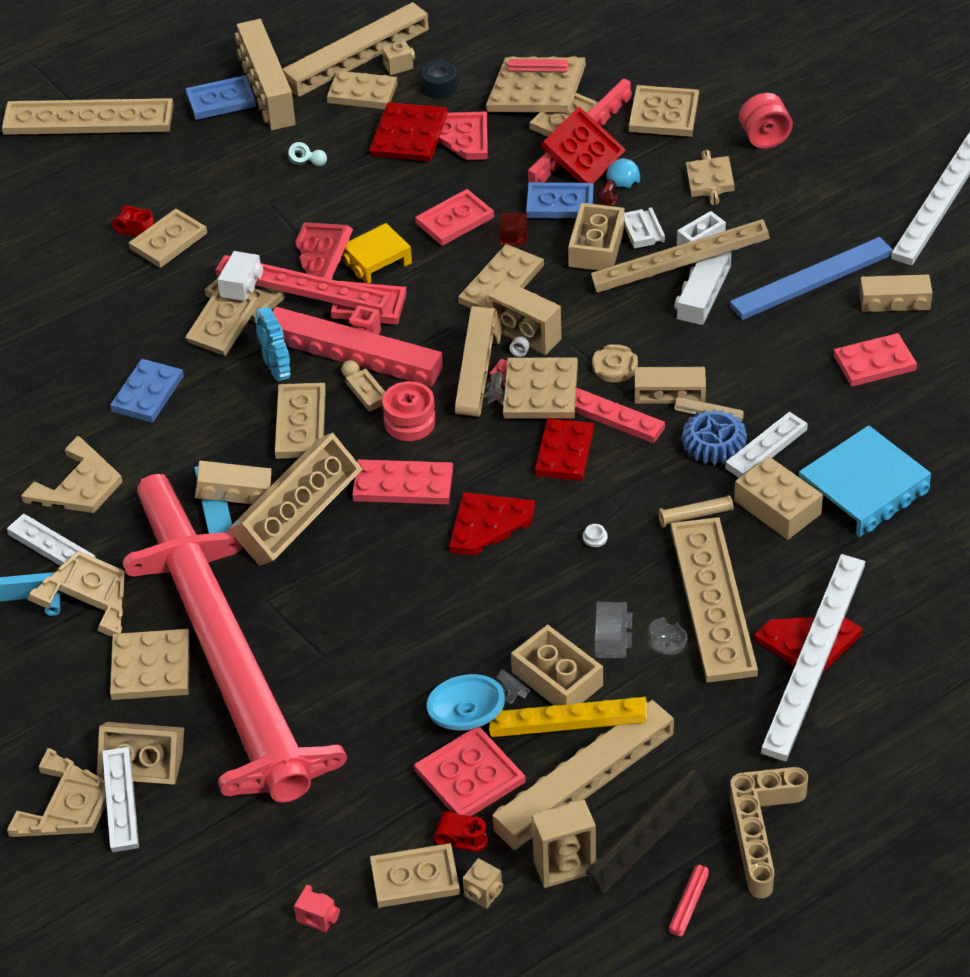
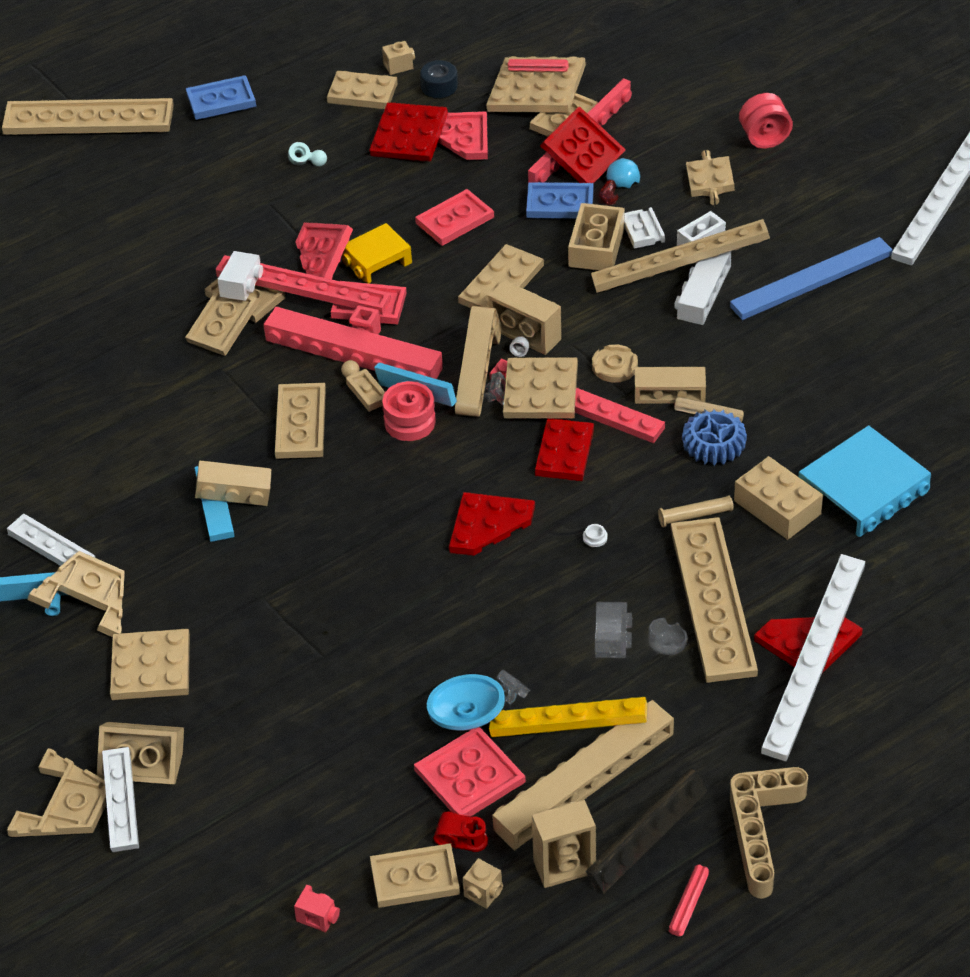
(84, 487): tan wing -> none
(134, 220): red piece -> none
(147, 390): medium blue plate -> none
(168, 238): tan plate -> none
(265, 74): tan brick -> none
(272, 343): medium azure gear -> none
(275, 759): coral piece -> none
(295, 499): tan brick -> none
(355, 49): tan brick -> none
(390, 375): none -> medium azure tile
(403, 482): coral plate -> none
(513, 228): clear red panel -> none
(556, 668): tan brick -> none
(664, 110): tan plate -> none
(766, 444): white plate -> none
(875, 359): coral plate -> none
(895, 293): tan brick -> none

